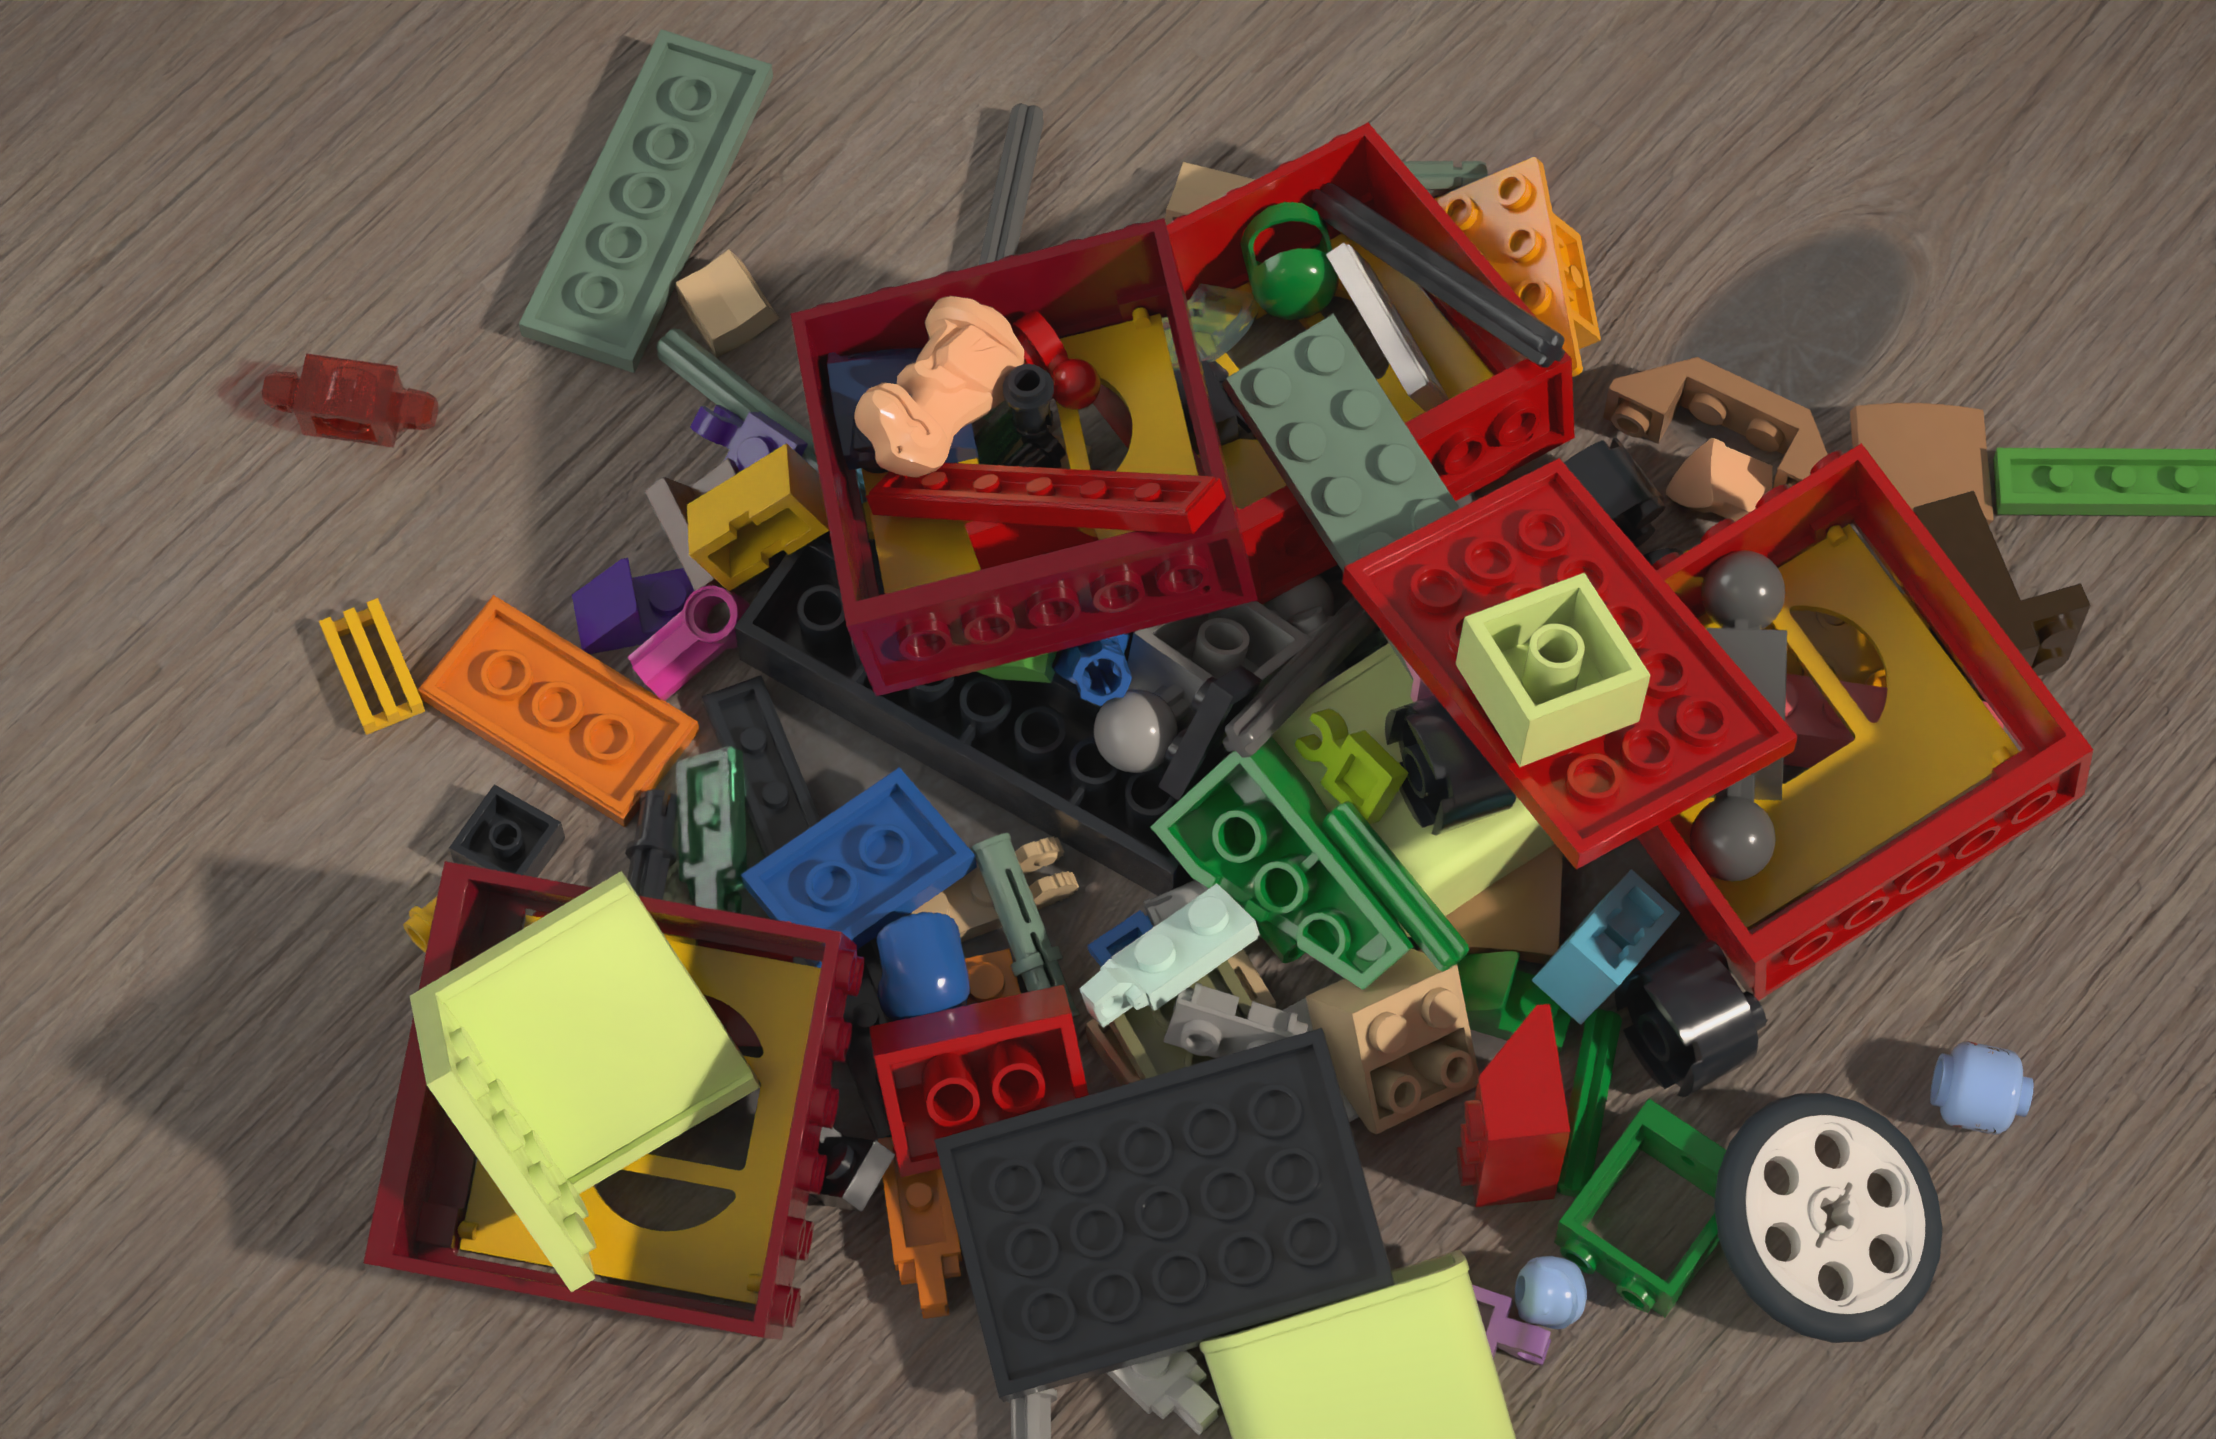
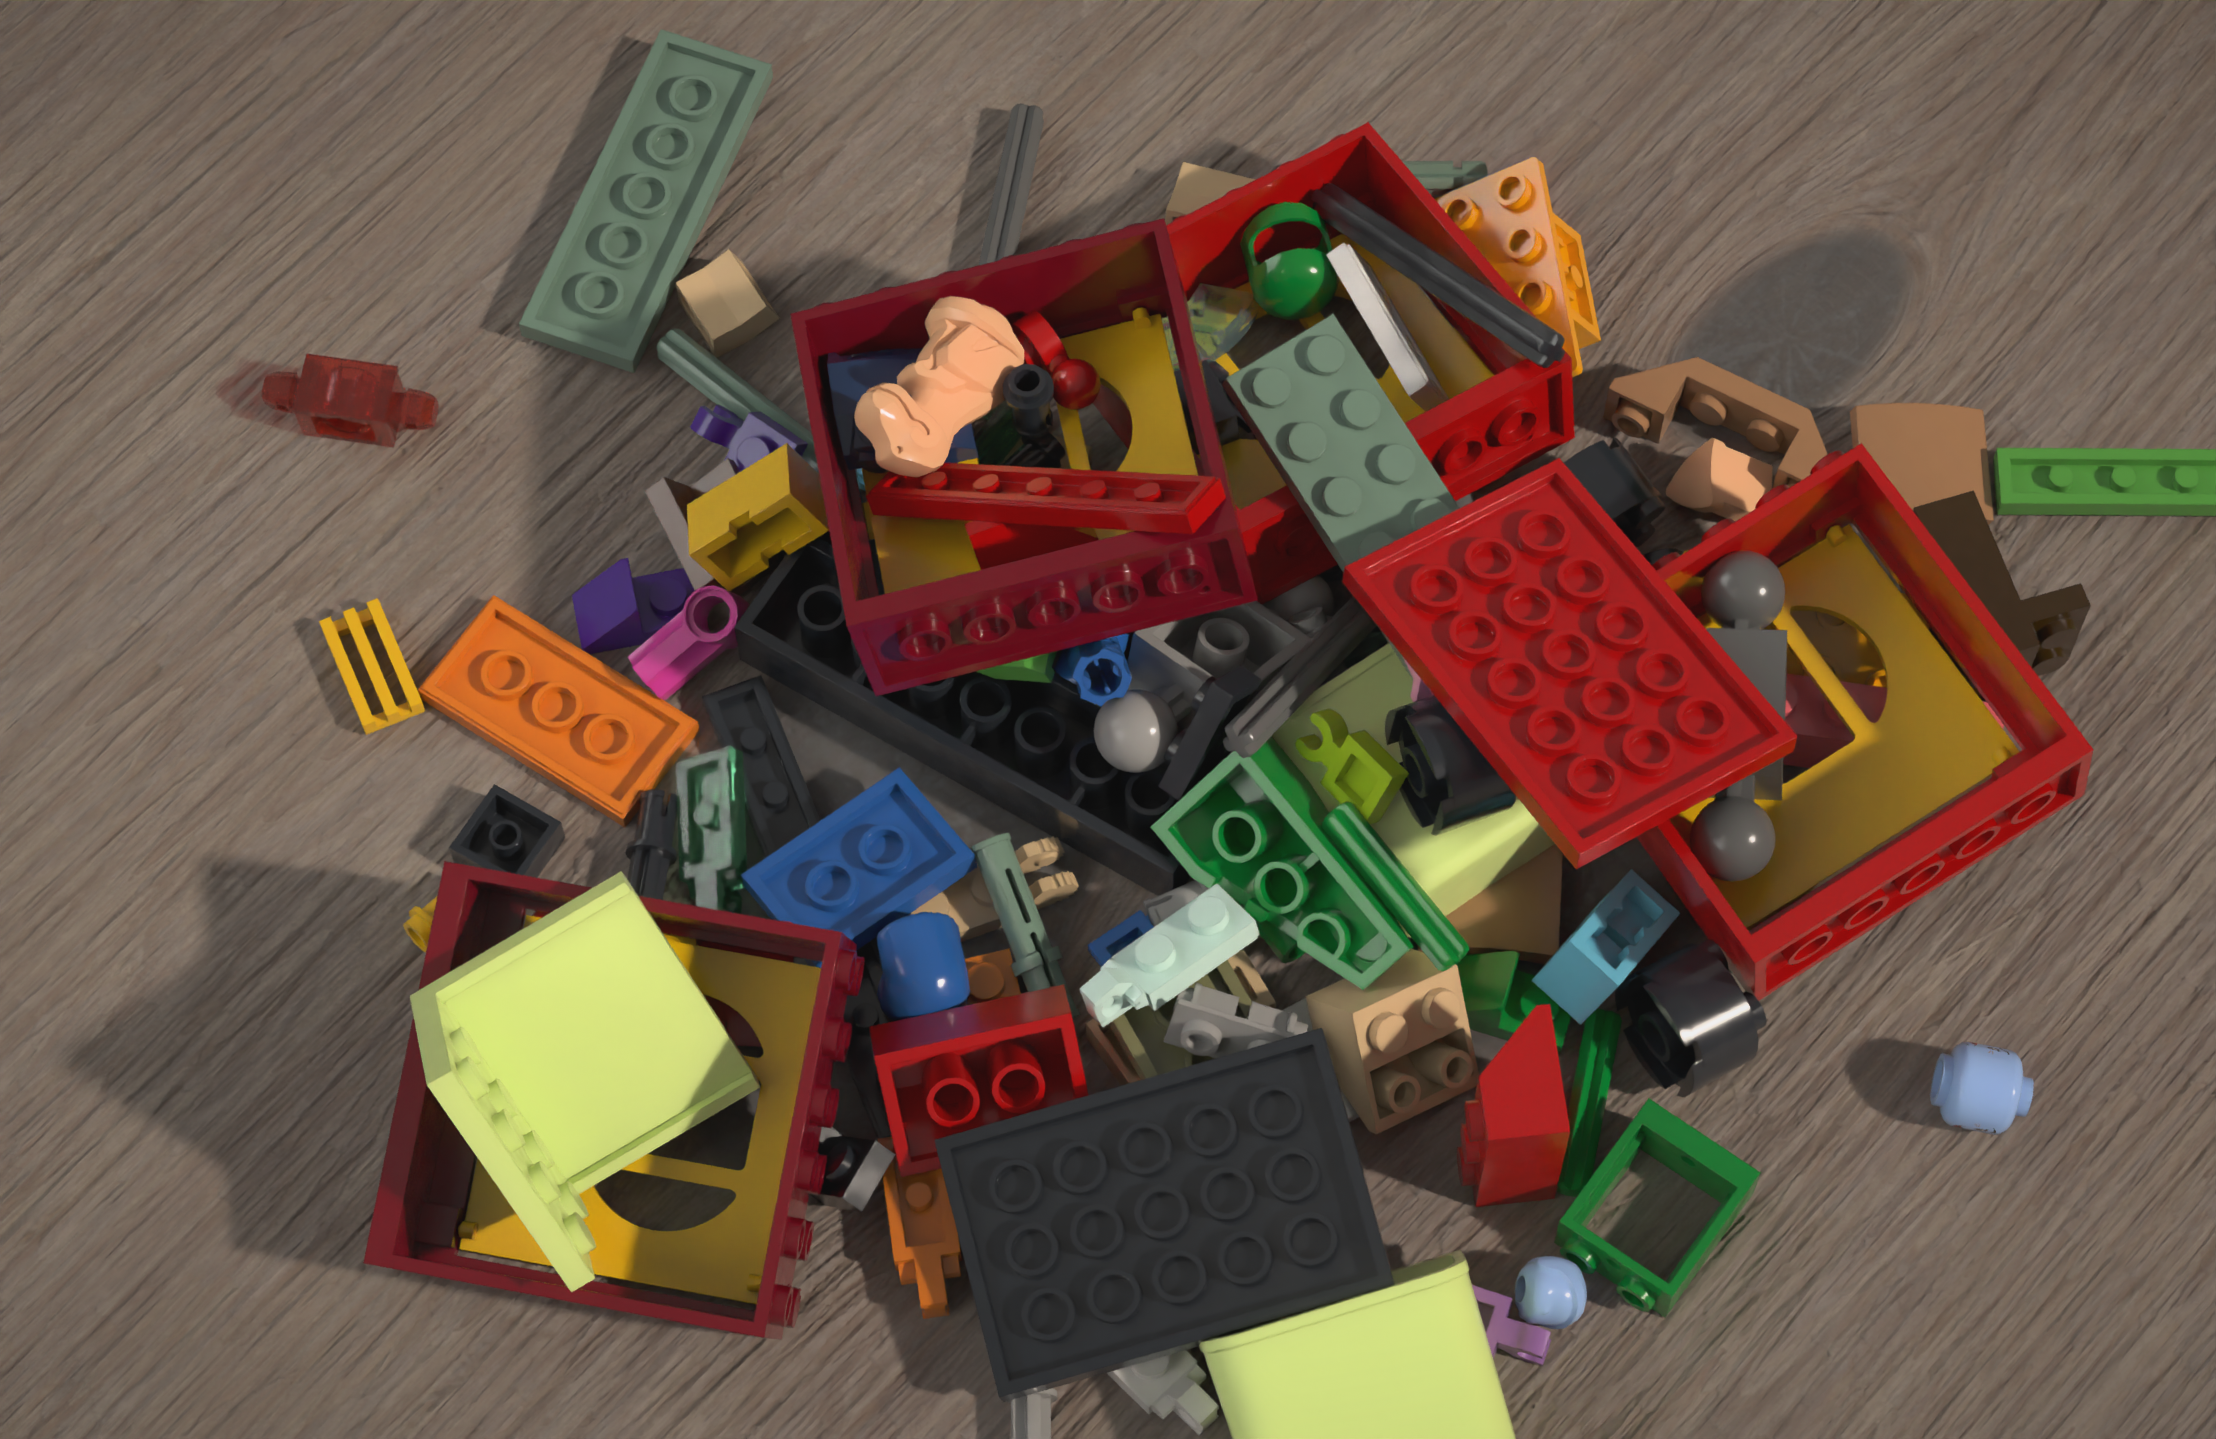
(1552, 669): yellowish green brick -> none
(1790, 1289): wedge -> none

